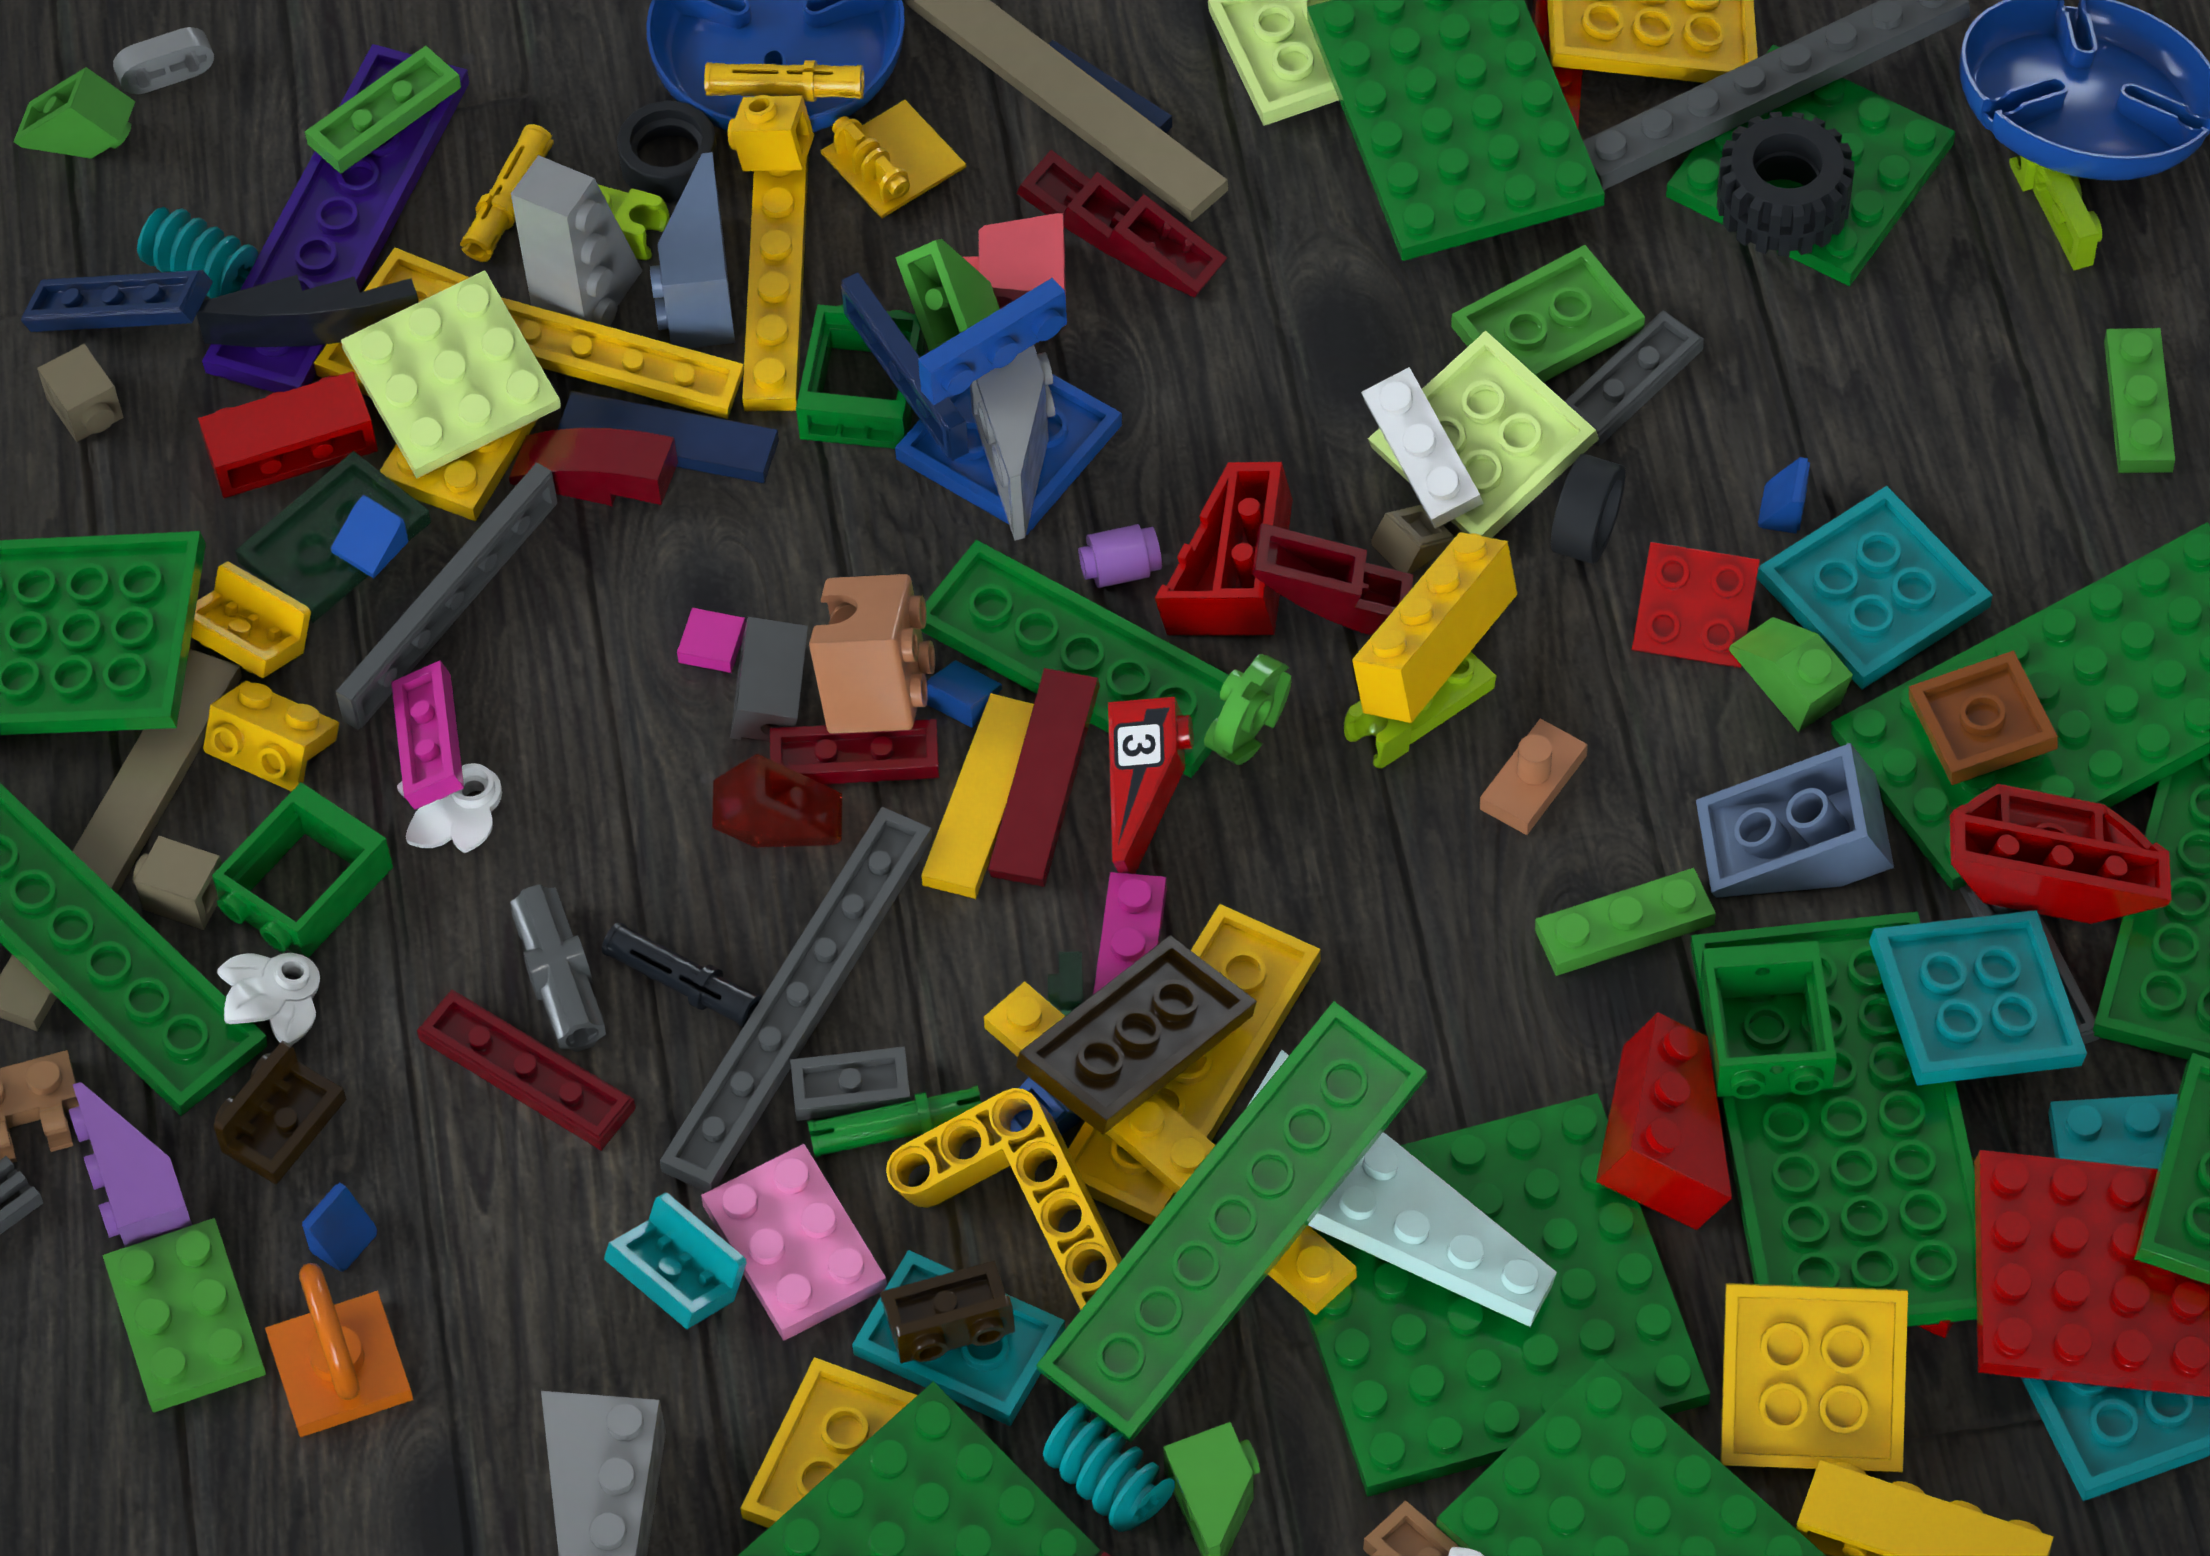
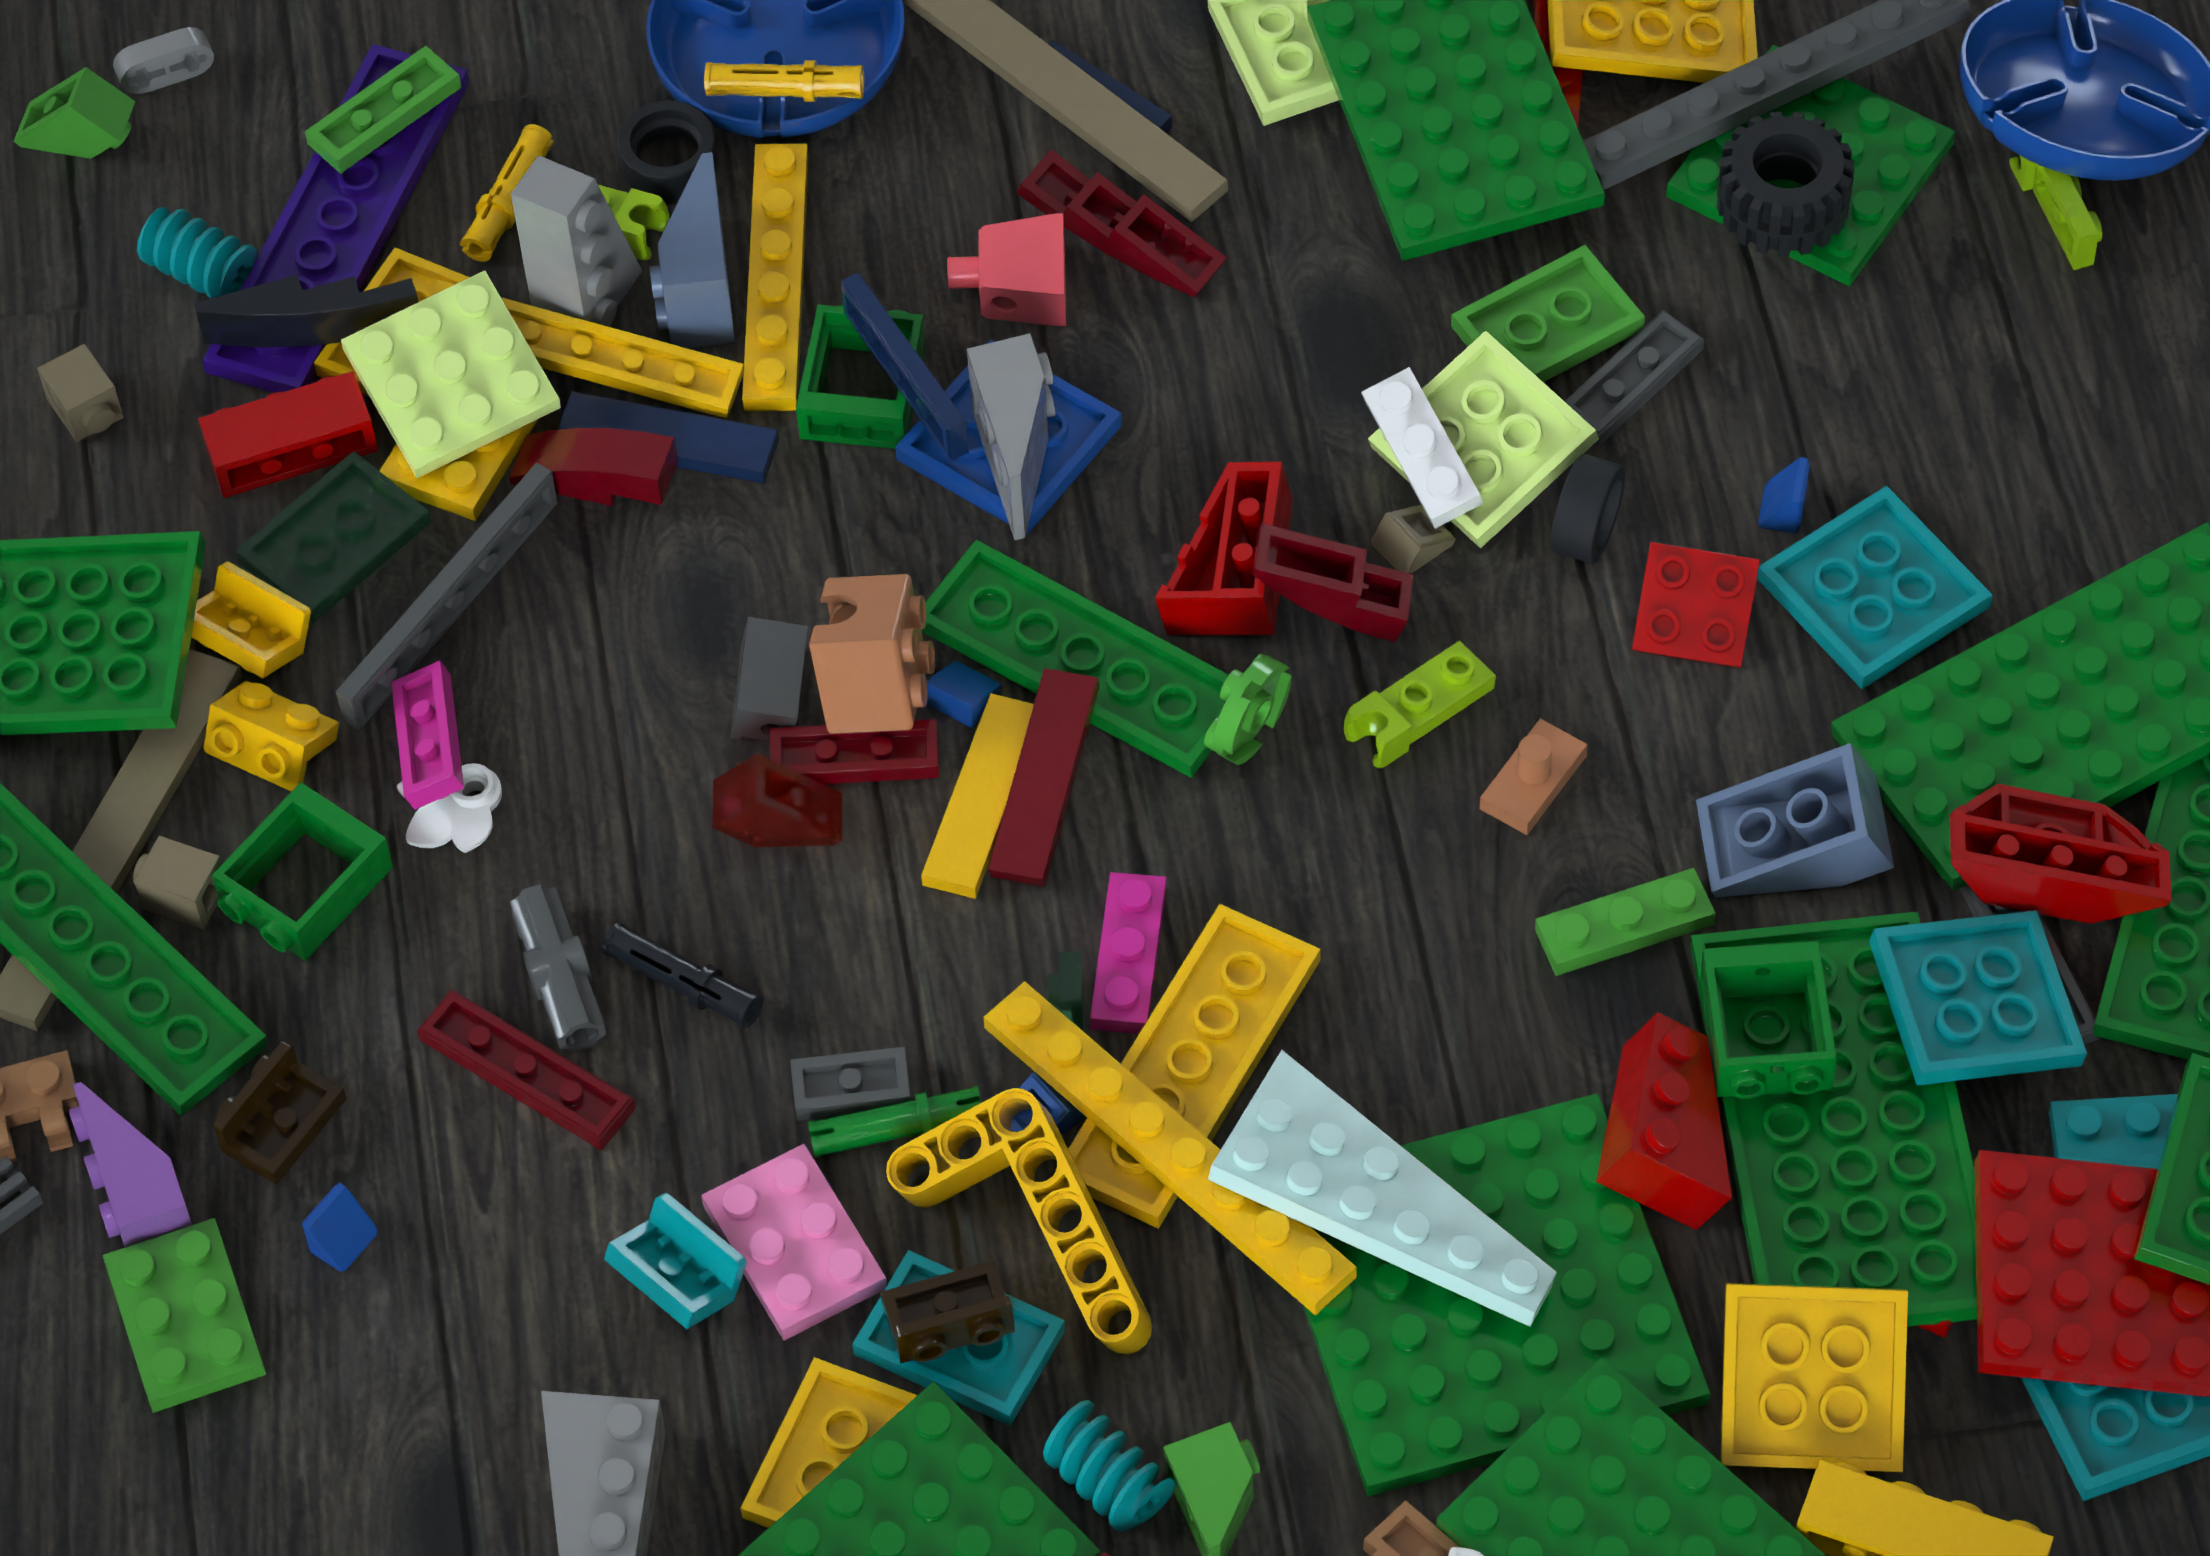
(116, 301): dark blue tile -> none
(264, 992): white plate -> none
(337, 1358): orange tile -> none
(370, 537): blue slope -> none
(711, 640): dark pink tile -> none
(771, 133): yellow brick -> none
(796, 1001): dark grey plate -> none
(891, 157): yellow hinge -> none
(945, 291): bright green slope -> none
(993, 341): blue plate -> none
(1120, 555): medium lavender brick -> none
(1136, 1034): dark brown plate -> none
(1145, 768): red slope -> none
(1231, 1221): green plate -> none
(1435, 627): yellow brick -> none
(1793, 670): bright green slope -> none
(1983, 717): dark orange plate -> none
(2139, 400): bright green plate -> none

